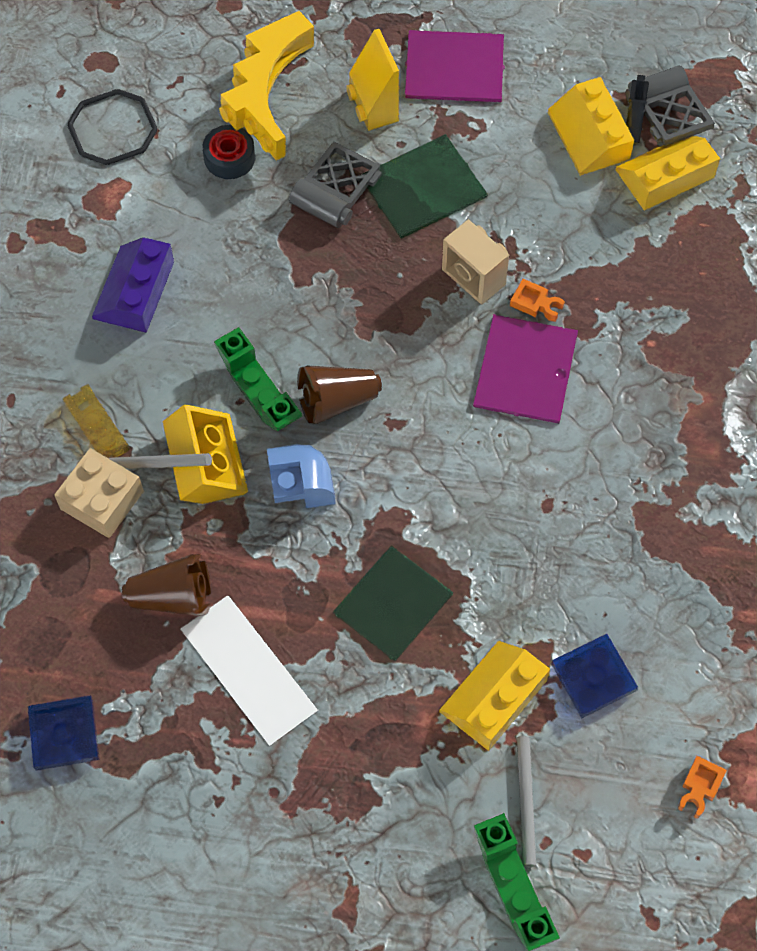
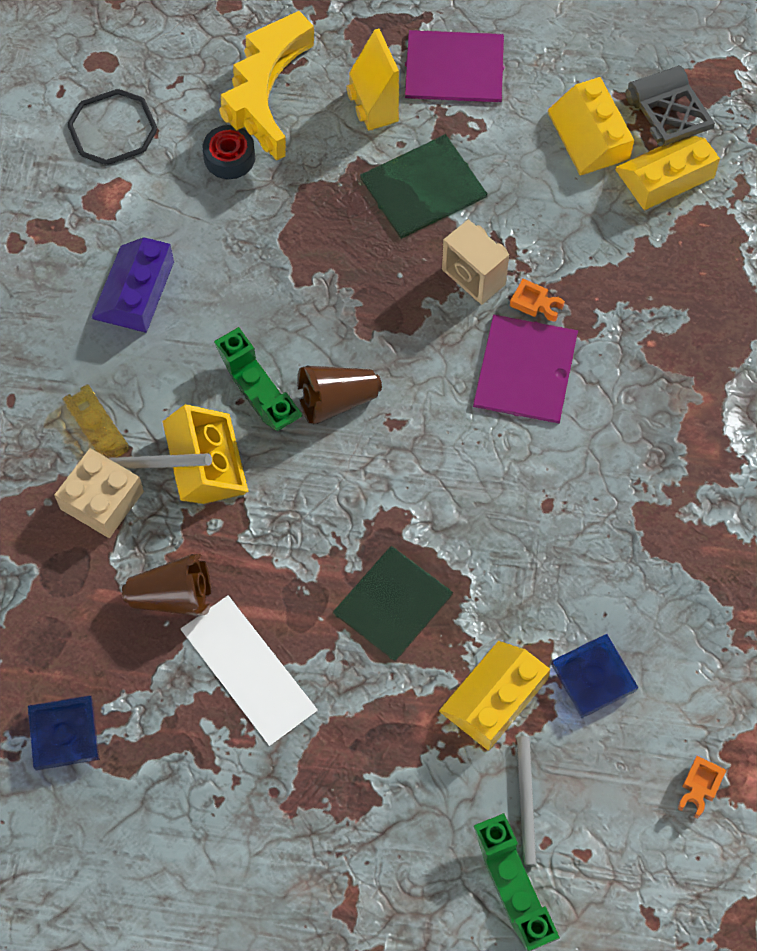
(300, 474): medium blue brick -> none
(320, 197): dark grey piece -> none
(636, 106): black piece -> none

